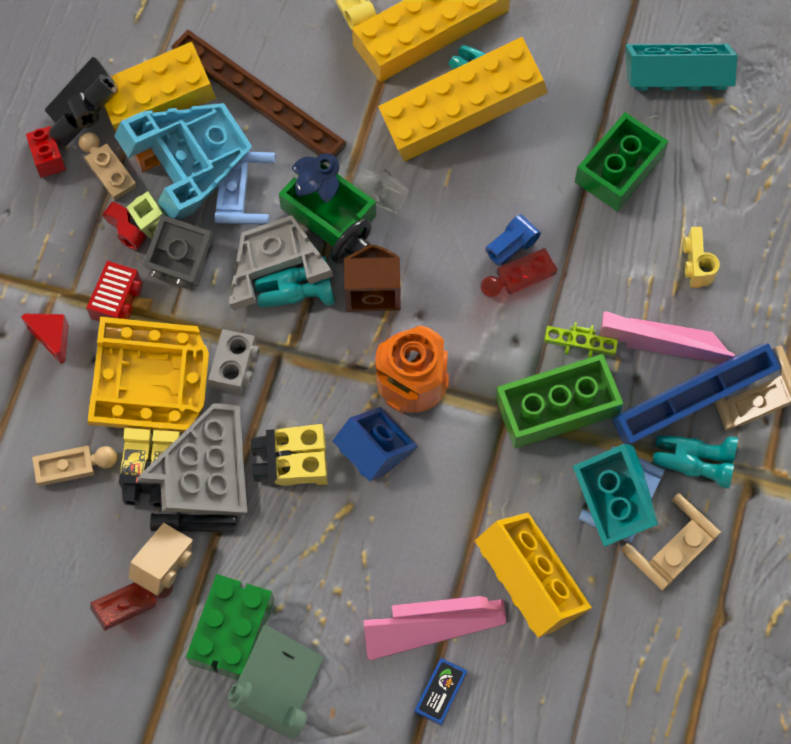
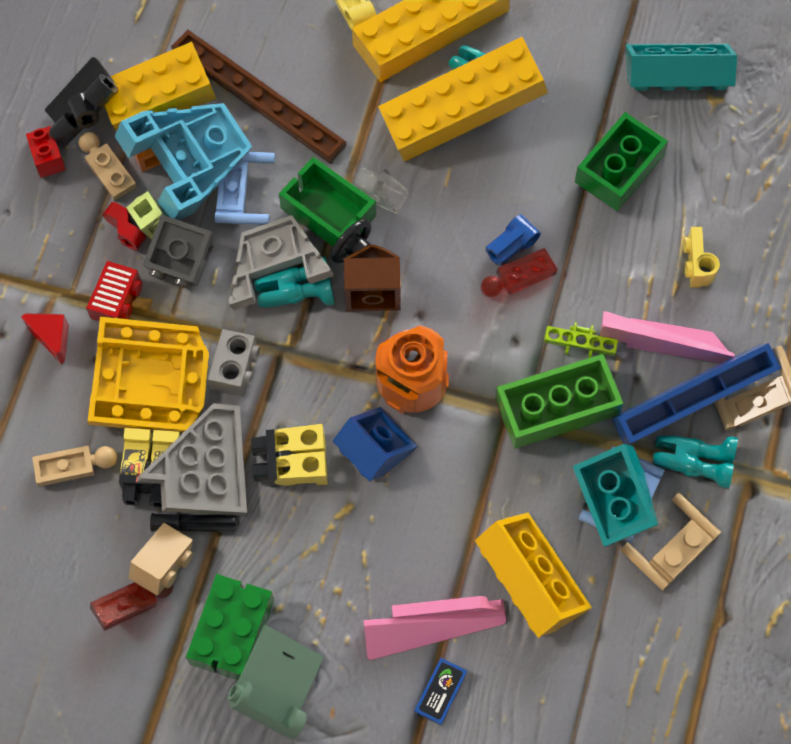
(315, 179): dark blue plate -> none

